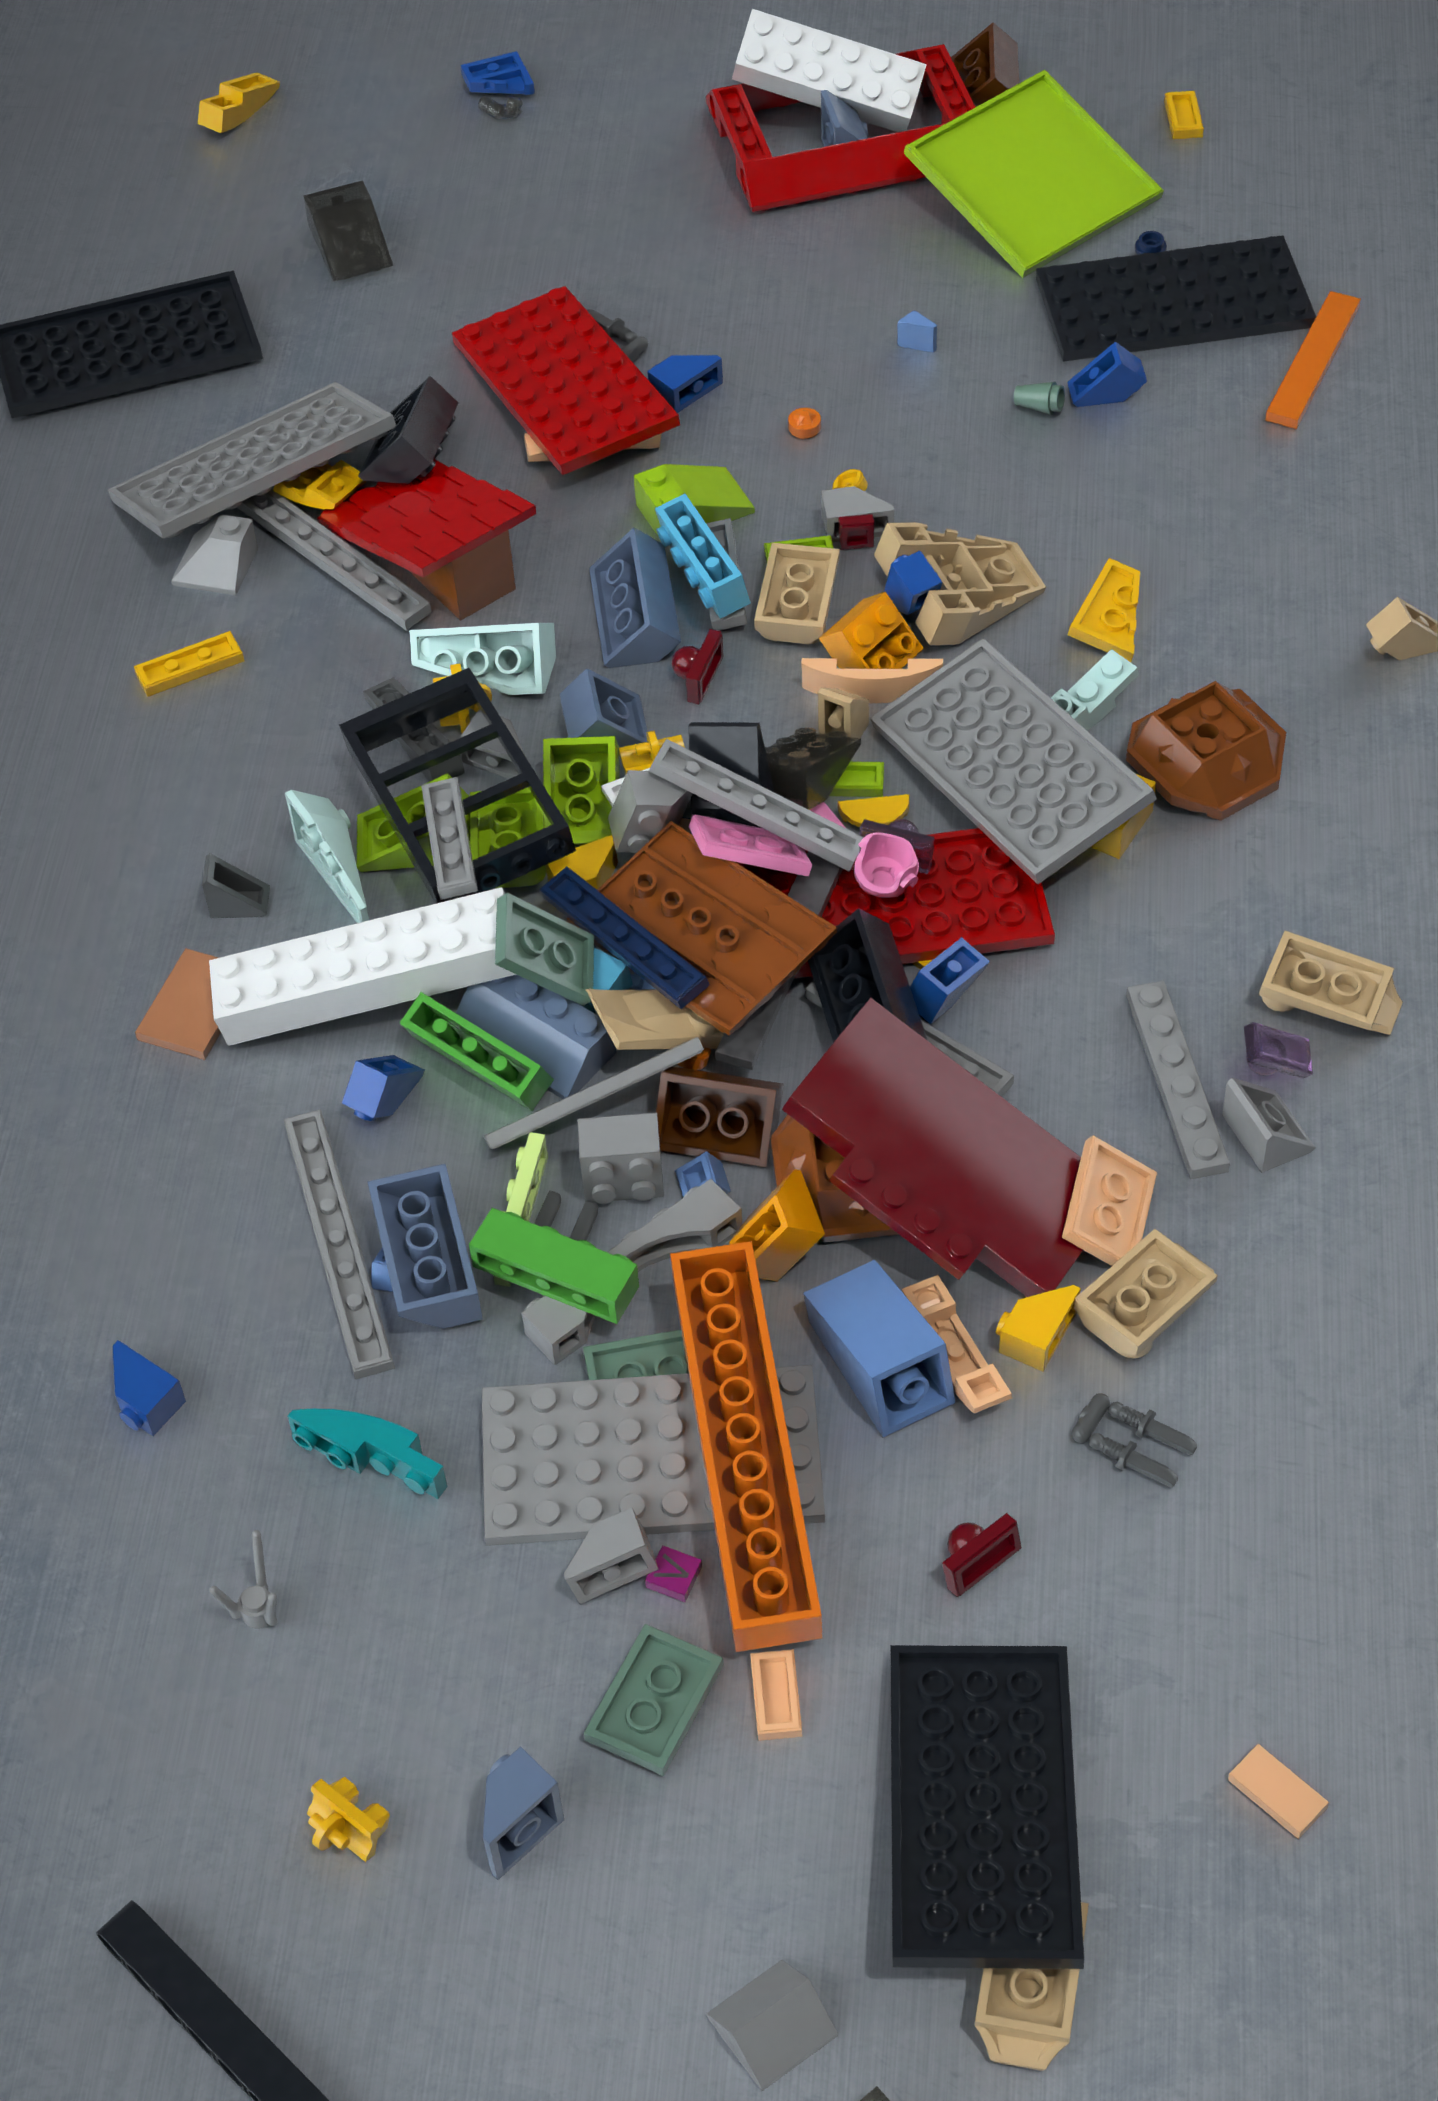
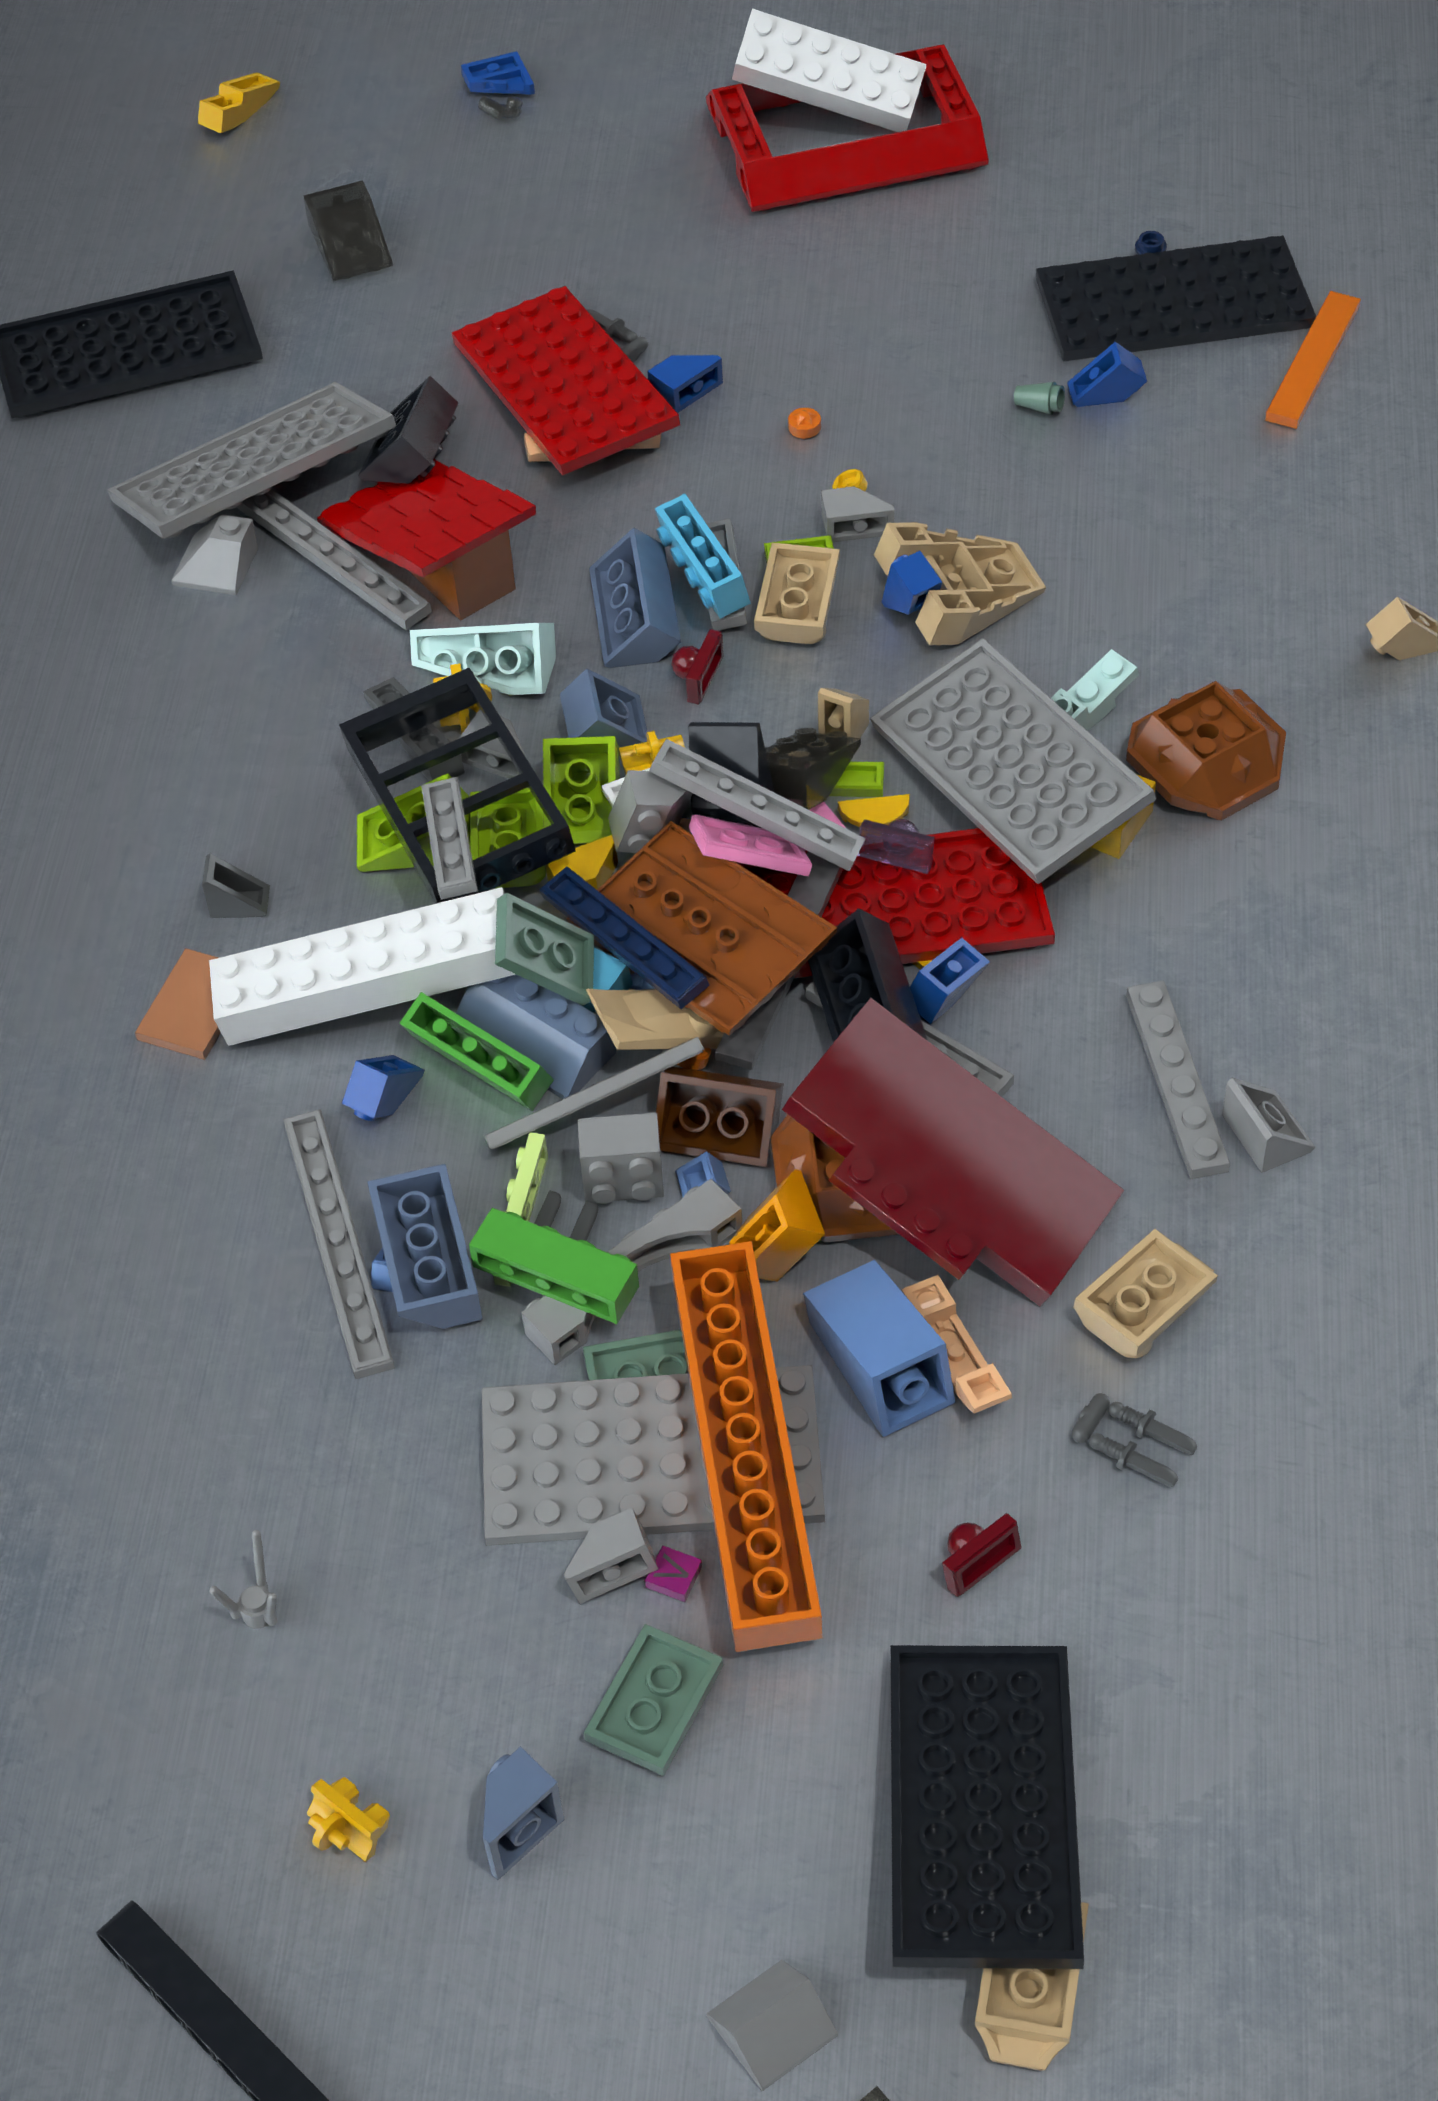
(144, 1390): blue slope -> none
(188, 663): yellow tile -> none
(322, 486): yellow slope -> none
(326, 842): light aqua wedge -> none
(358, 1438): teal slope -> none
(707, 487): lime slope -> none
(776, 1695): light nougat tile -> none
(839, 121): sand blue slope -> none
(856, 532): dark red tile -> none
(872, 636): light orange slope -> none
(872, 684): light nougat slope -> none
(886, 865): bright pink cap -> none
(917, 332): medium blue slope -> none
(988, 64): reddish brown slope -> none
(1033, 173): lime tile -> none
(1037, 1326): yellow slope -> none
(1108, 1202): light nougat tile -> none
(1109, 611): yellow wing -> none
(1183, 115): yellow tile -> none
(1277, 1050): clear purple tile -> none
(1278, 1791): light nougat tile -> none
(1331, 984): tan slope -> none

